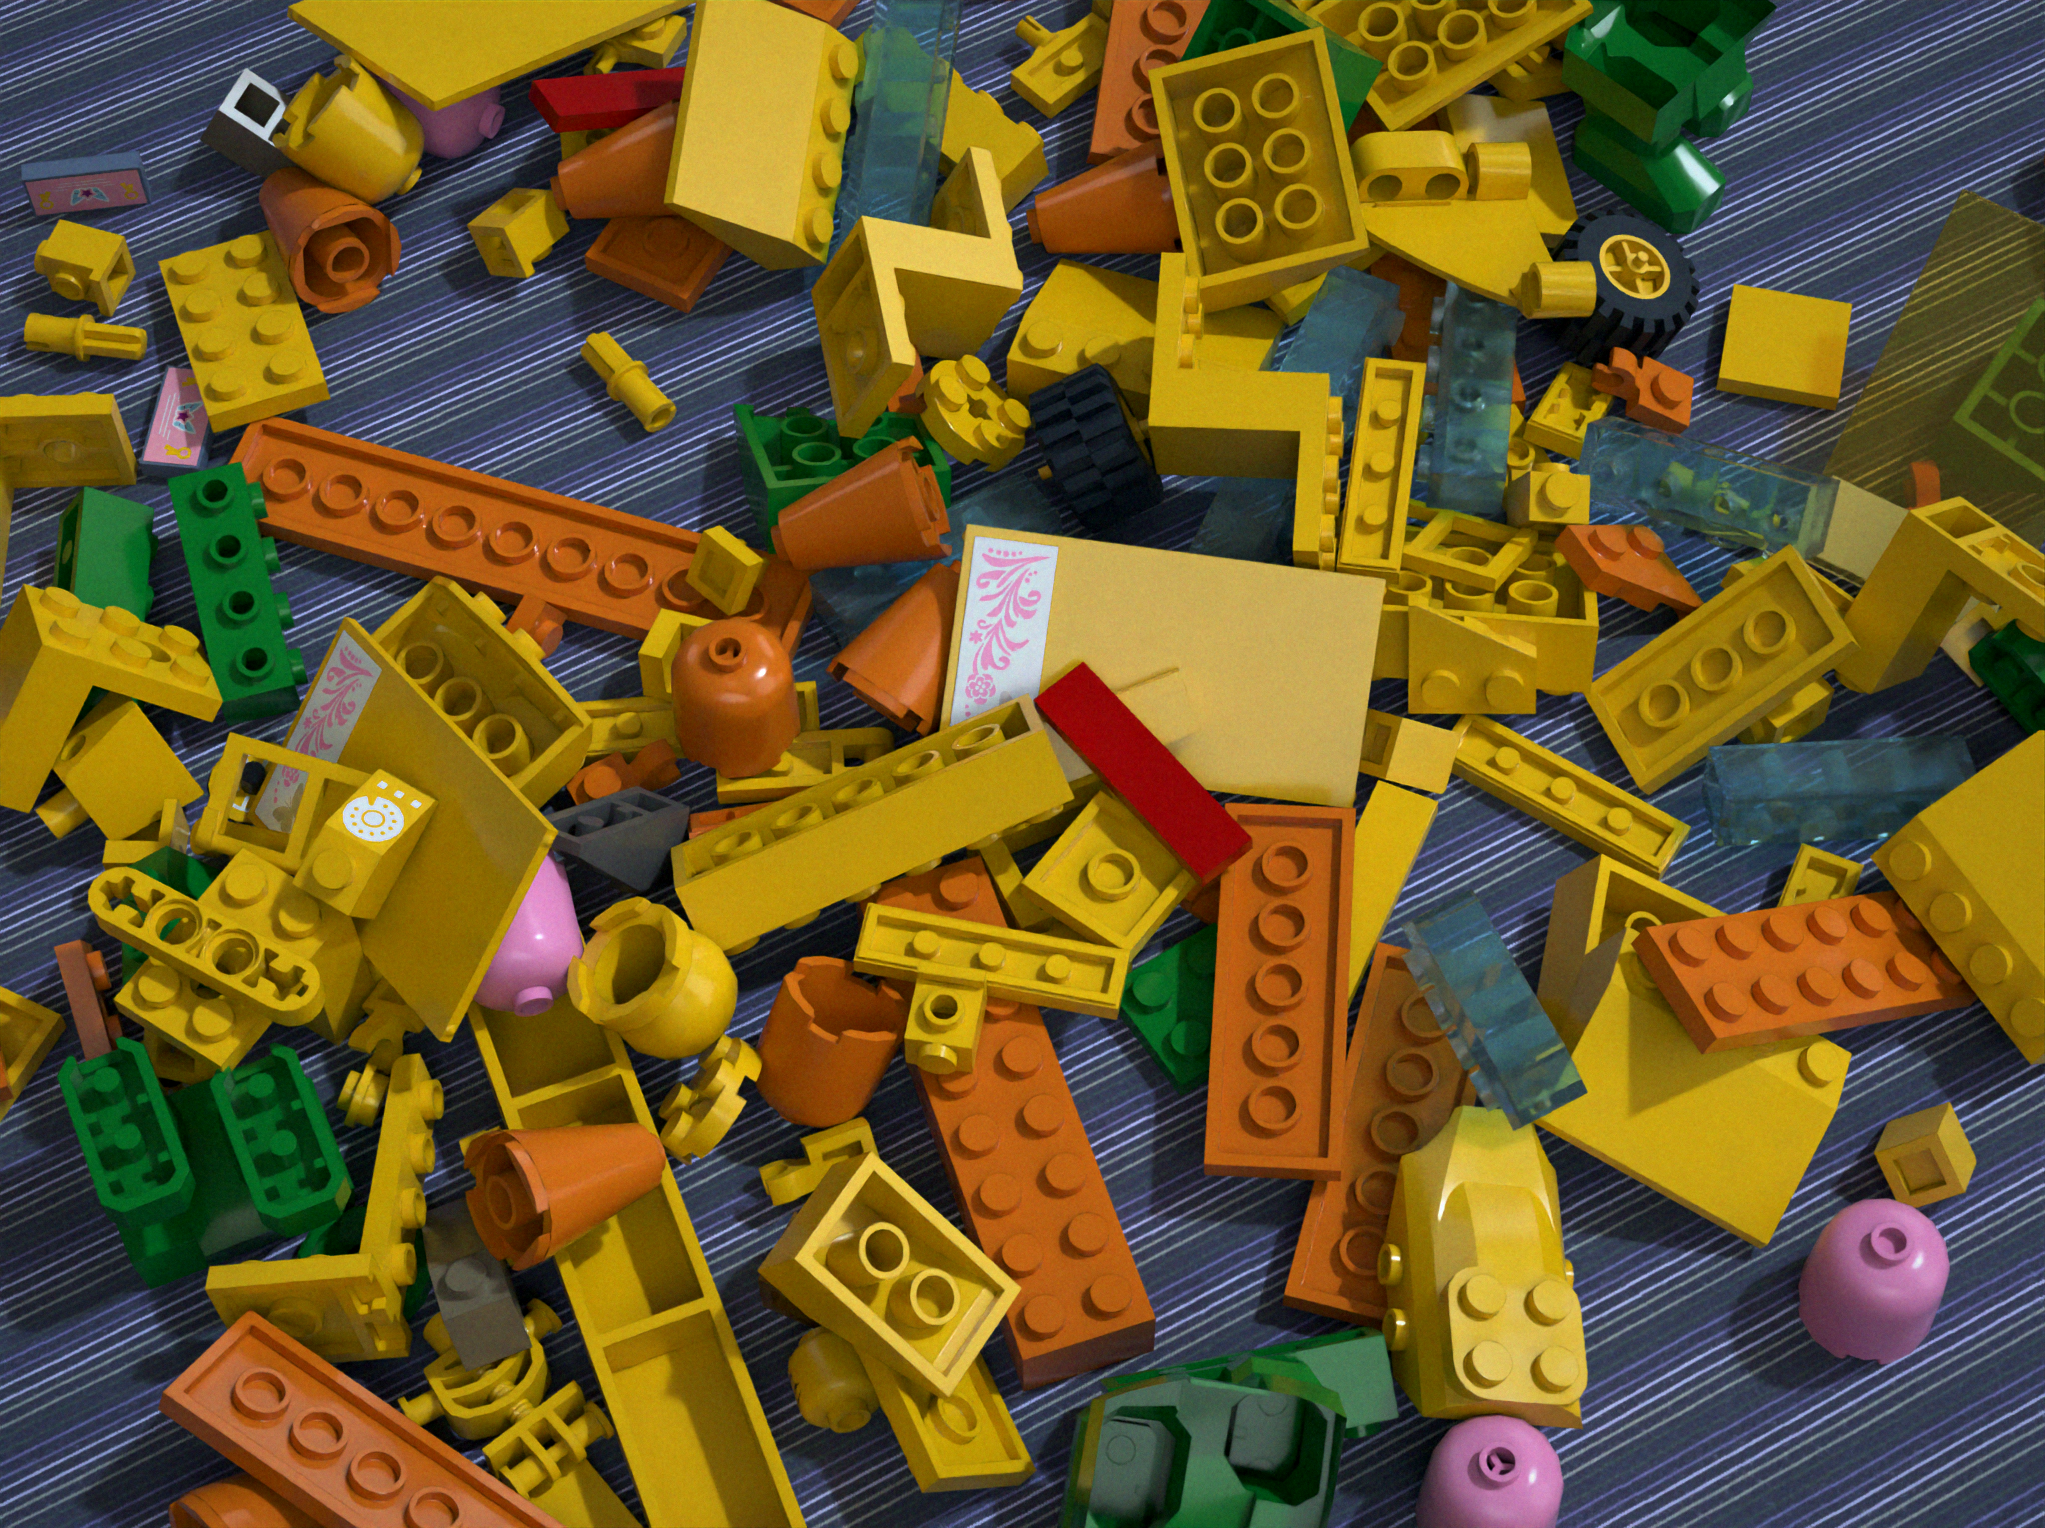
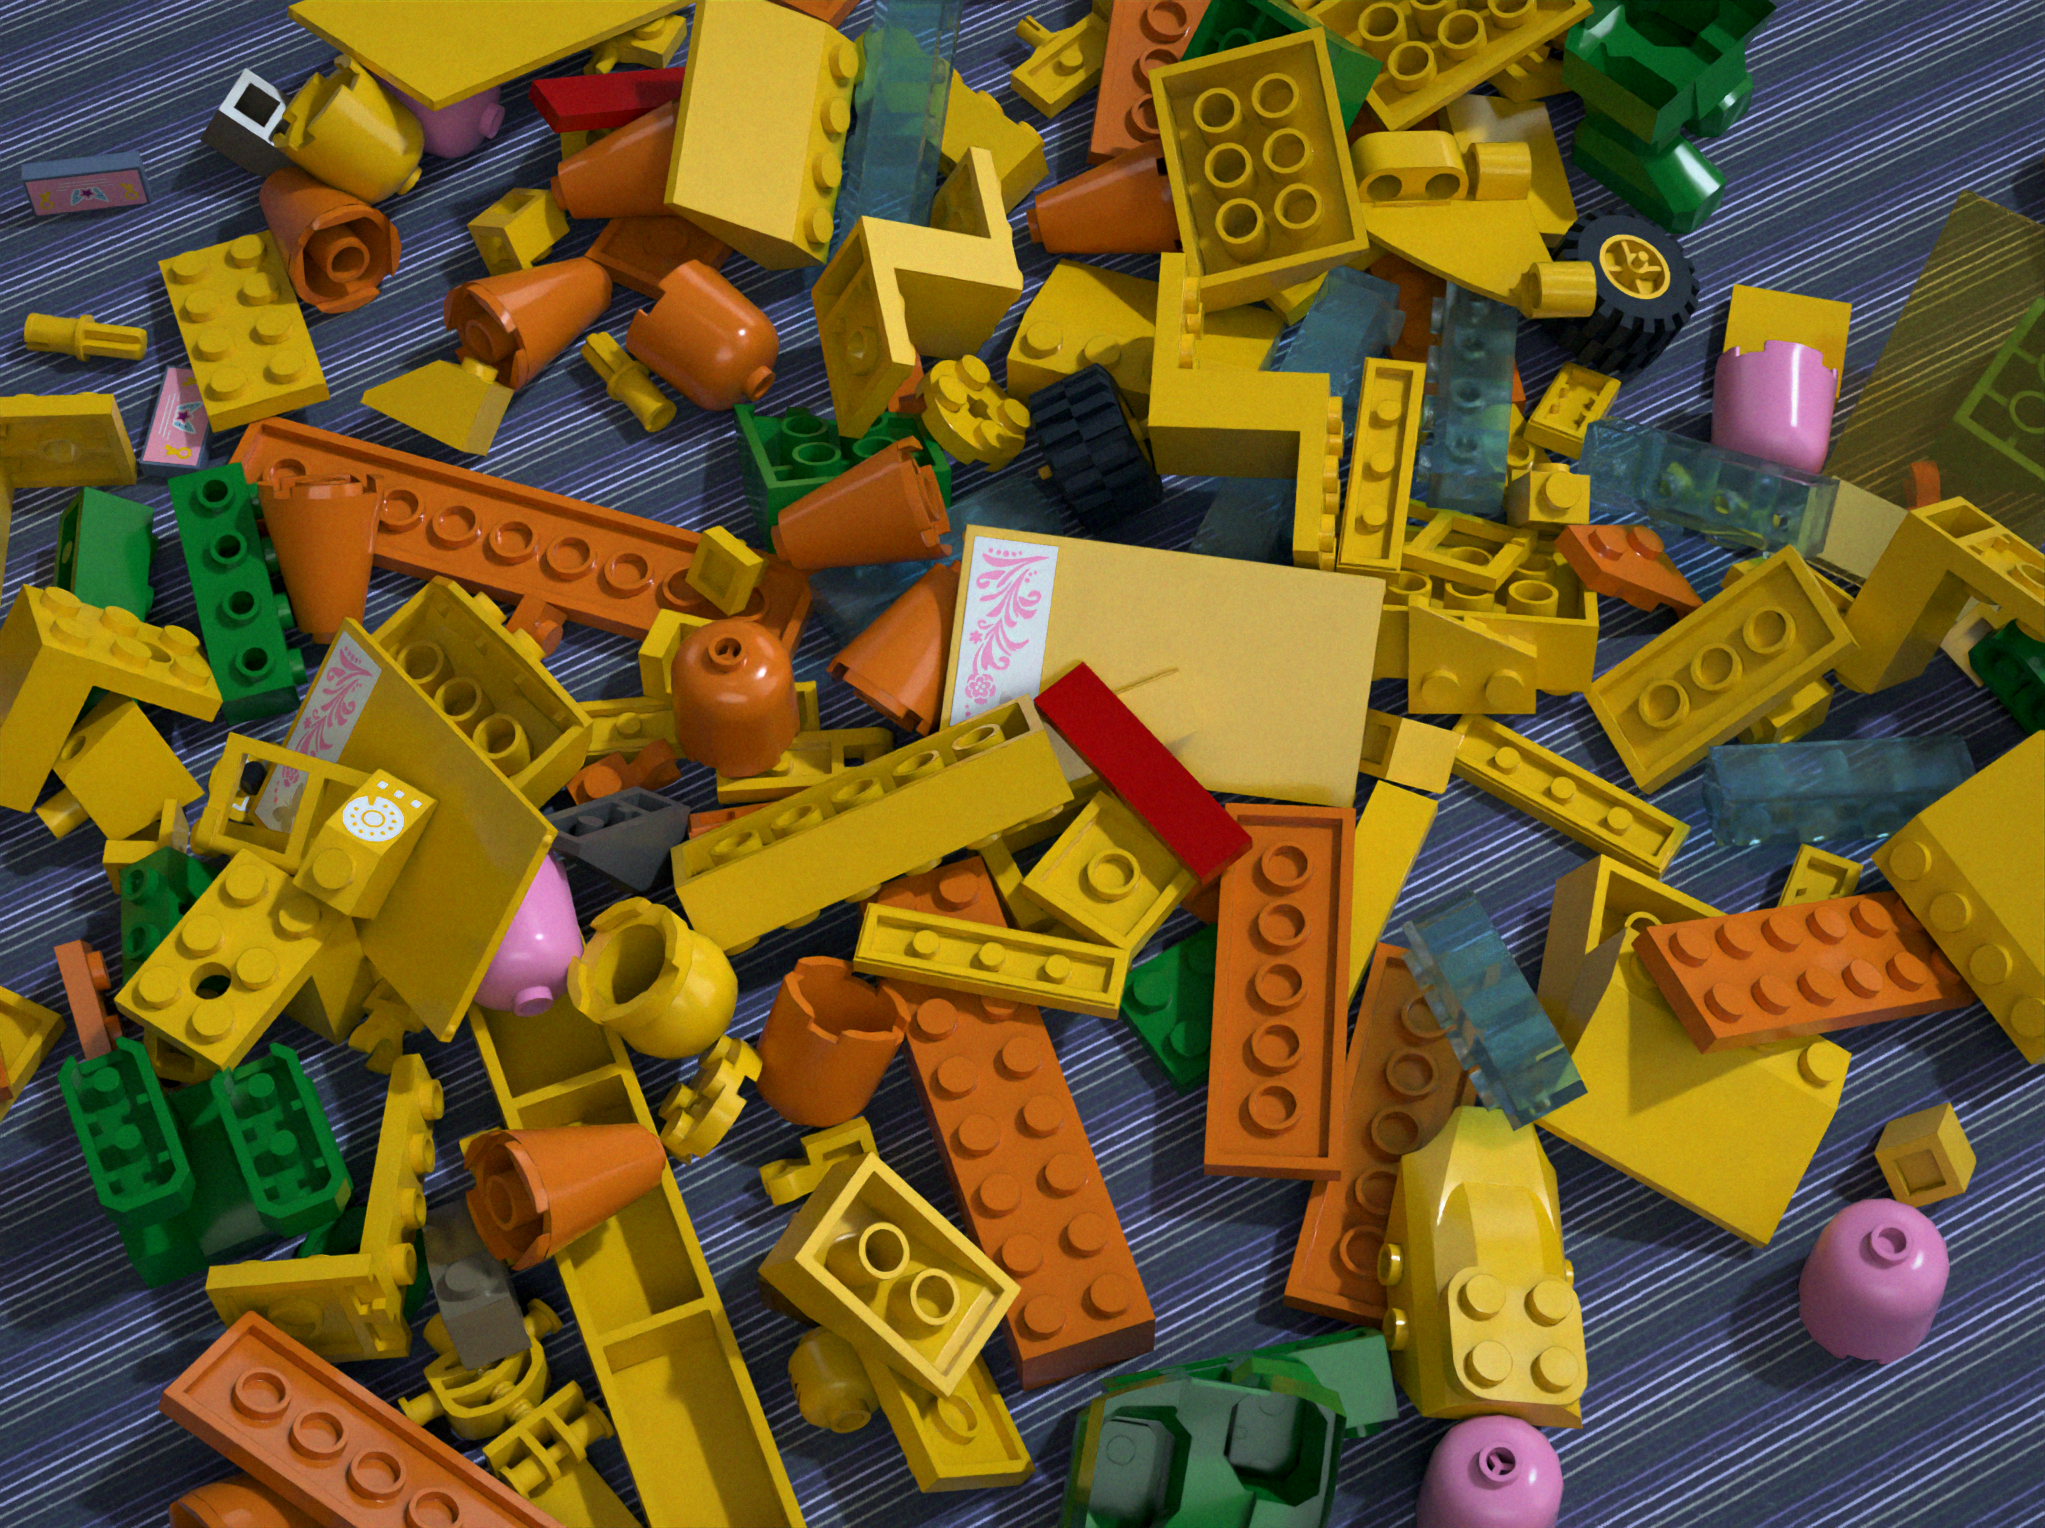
(86, 264): yellow brick -> none
(210, 940): yellow beam -> none
(324, 545): none -> orange cone
(363, 1096): yellow plate -> none
(447, 402): none -> yellow slope
(526, 315): none -> orange cone
(706, 339): none -> orange cylinder
(960, 1002): yellow brick -> none
(1652, 390): orange plate -> none
(1775, 404): none -> bright pink cylinder

